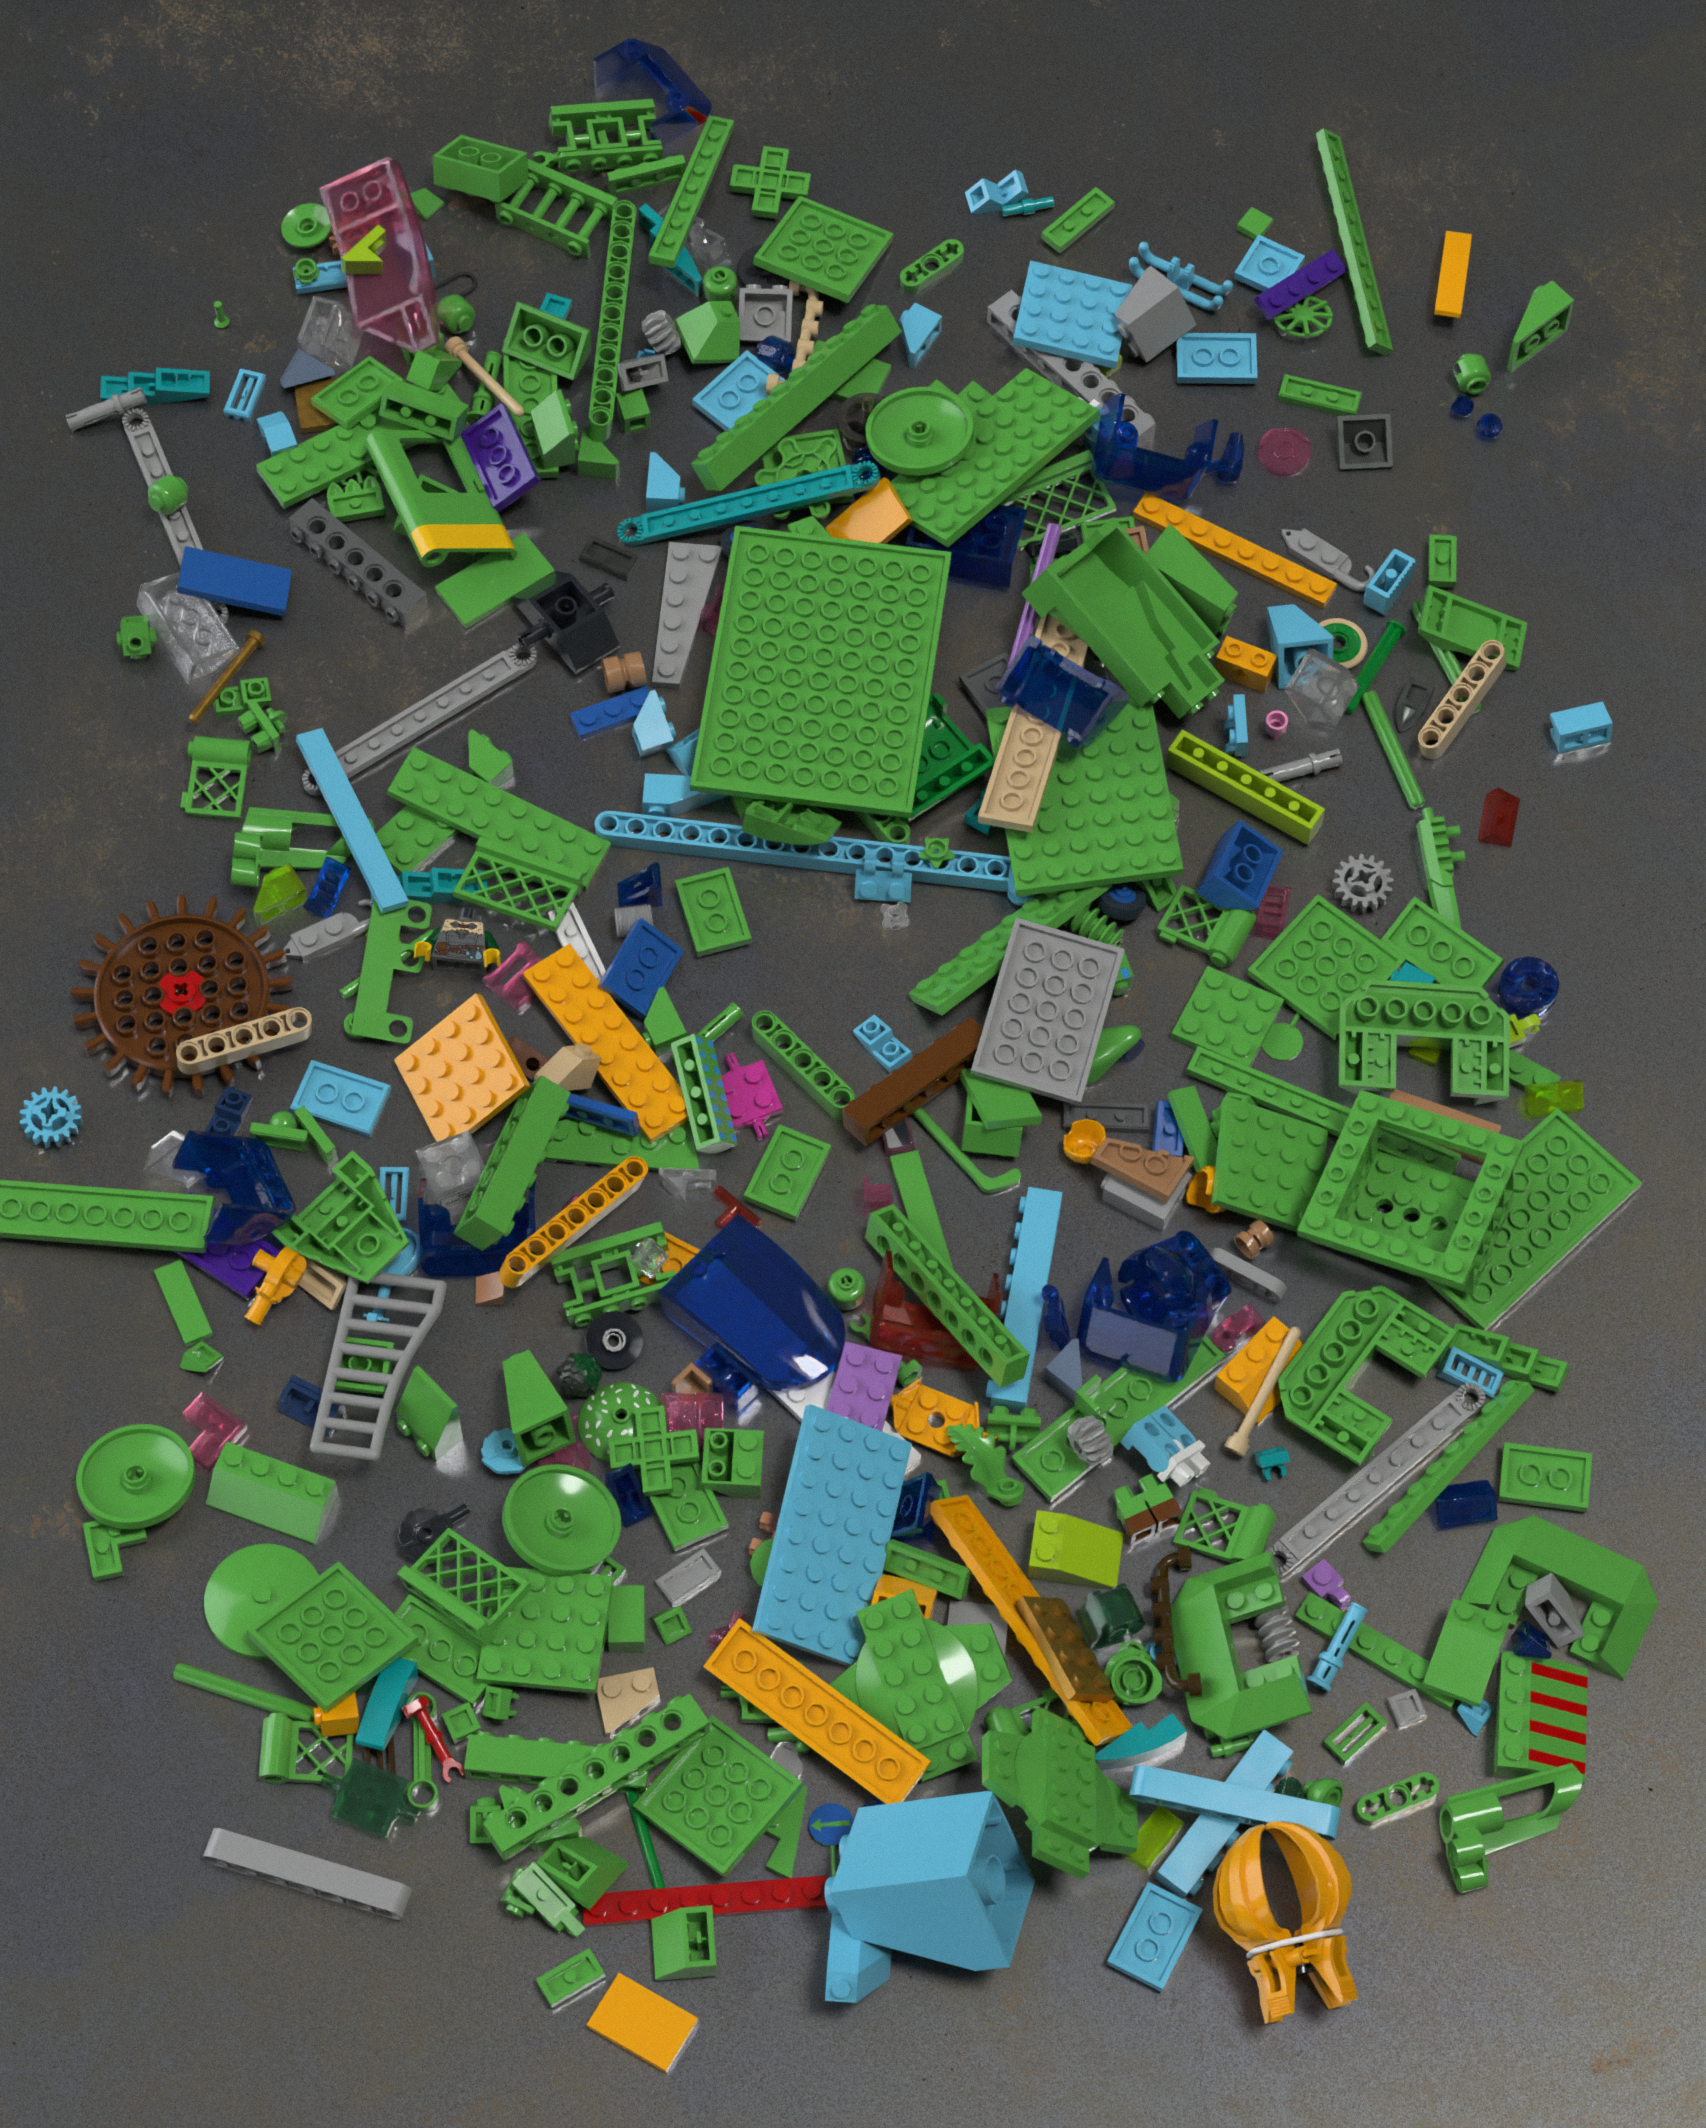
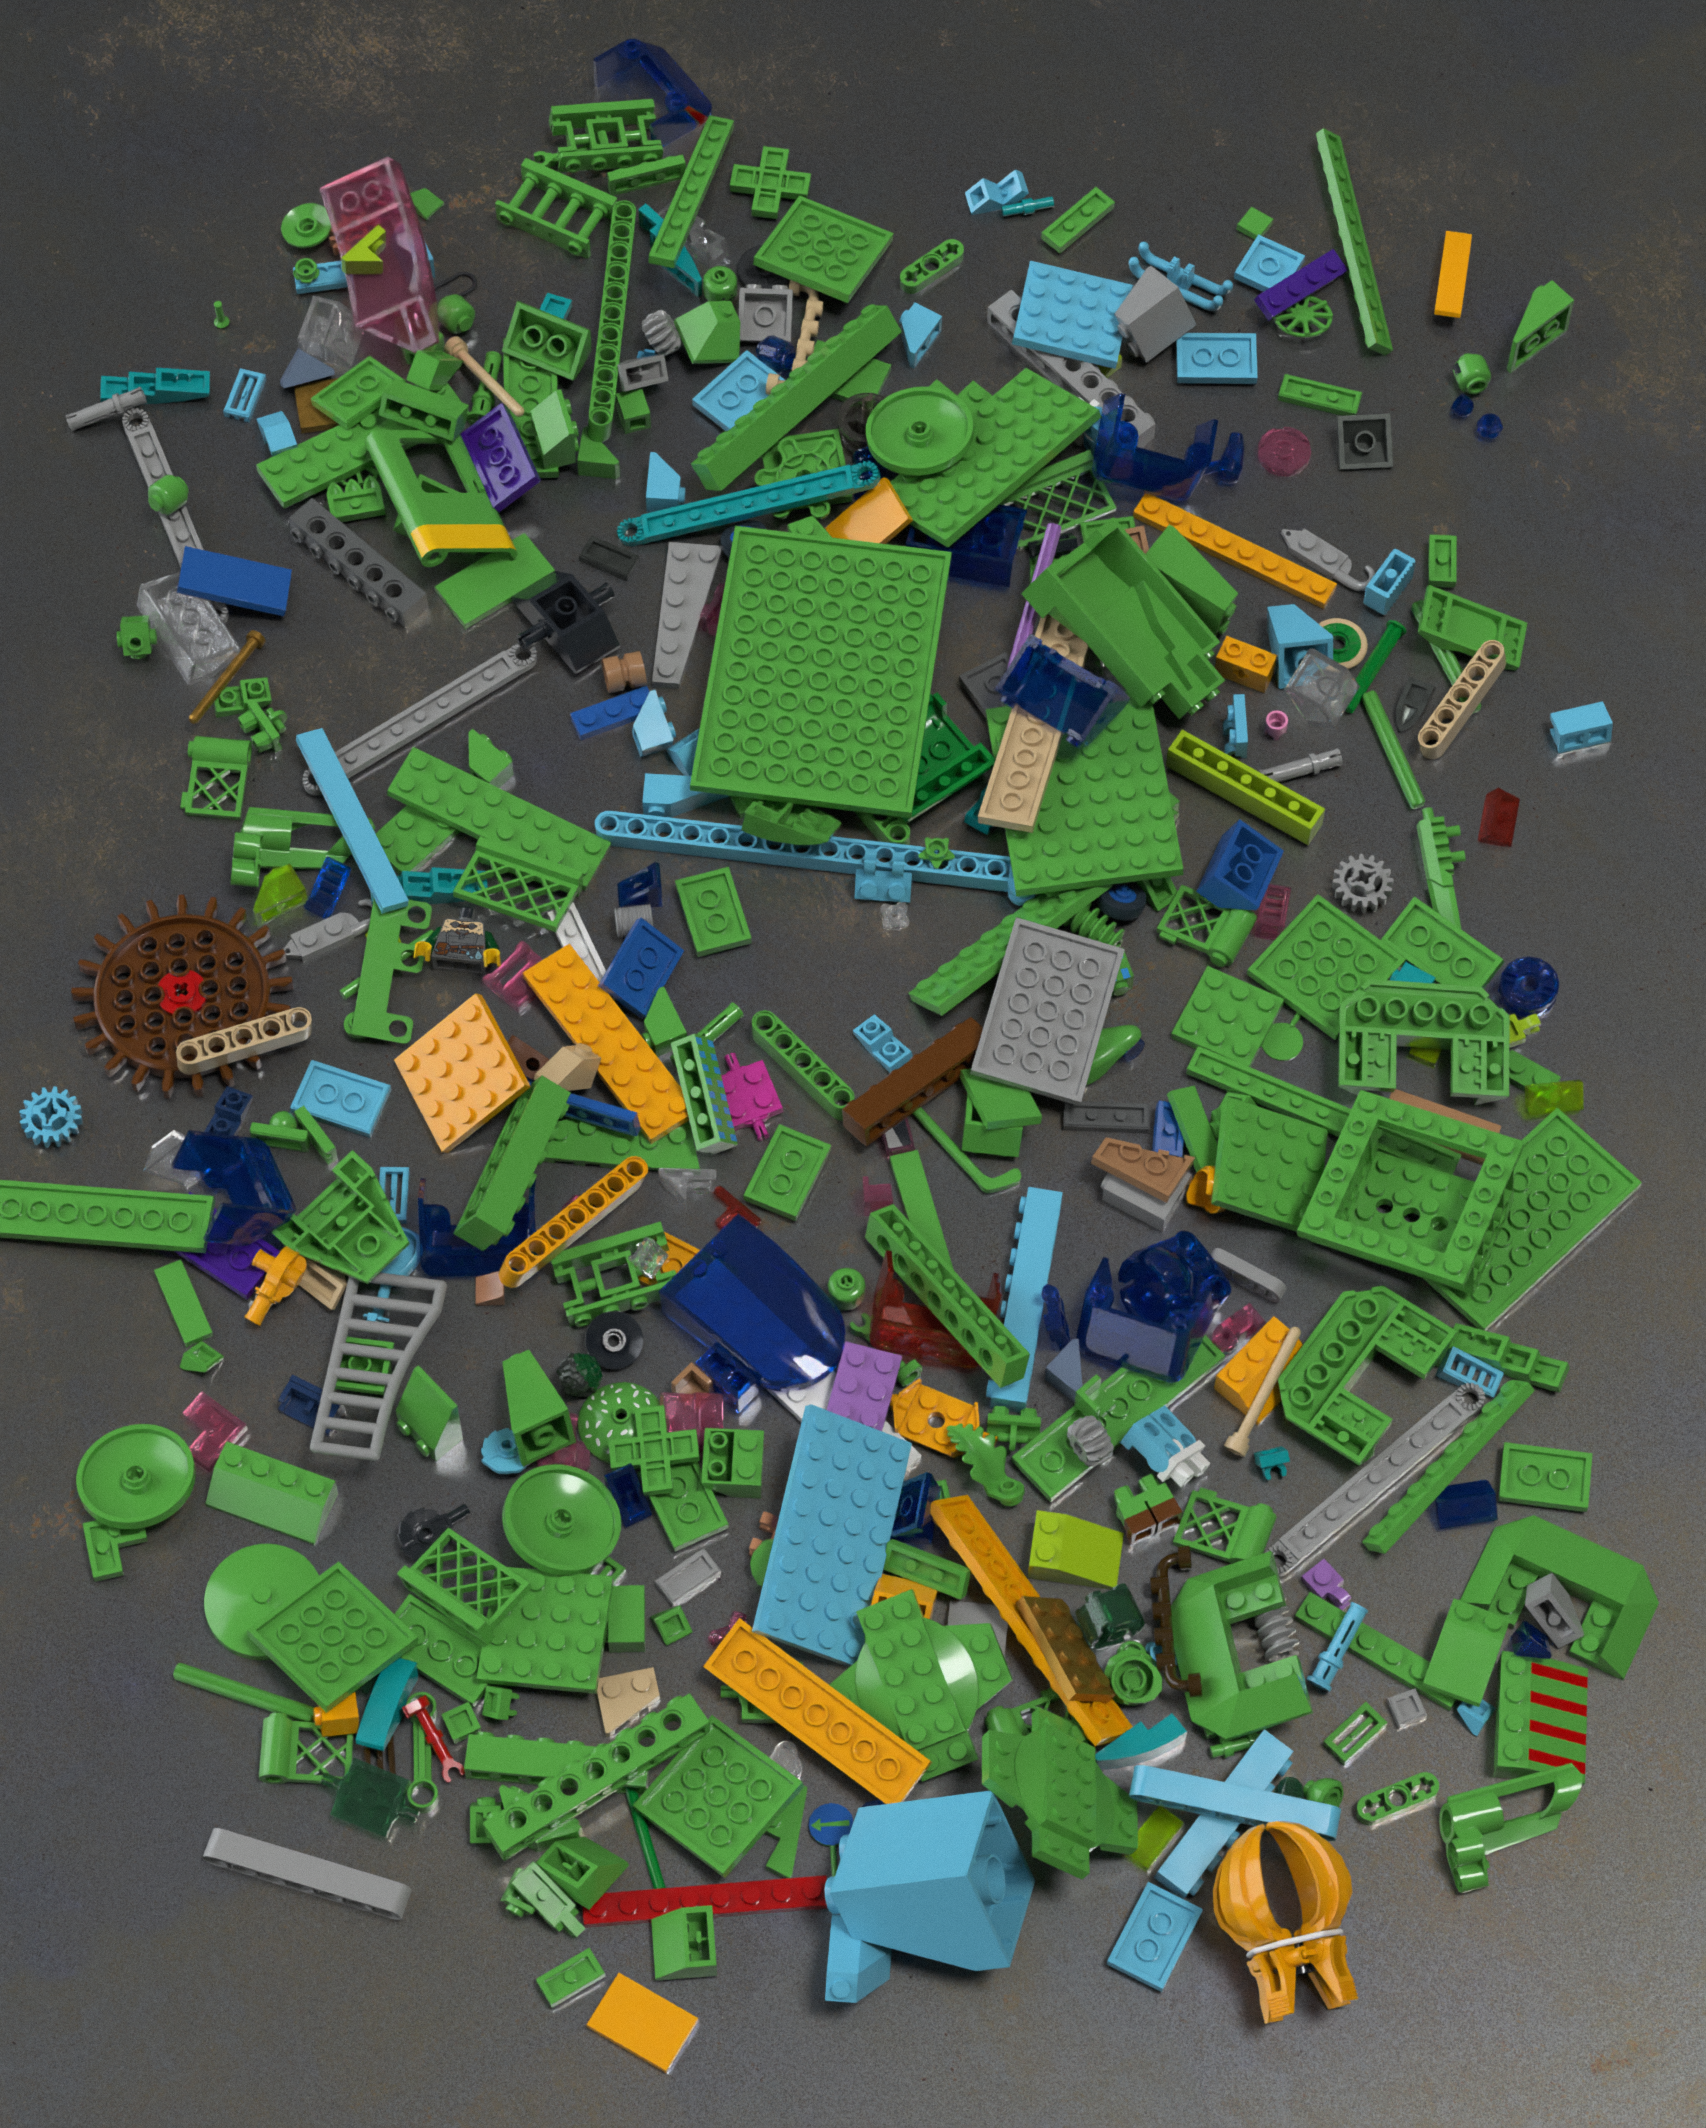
(451, 1169): clear brick -> none
(480, 168): bright green brick -> none
(781, 1734): bright green arm -> none
(1083, 1140): light orange hair -> none
(1254, 1239): medium nougat wheel -> none

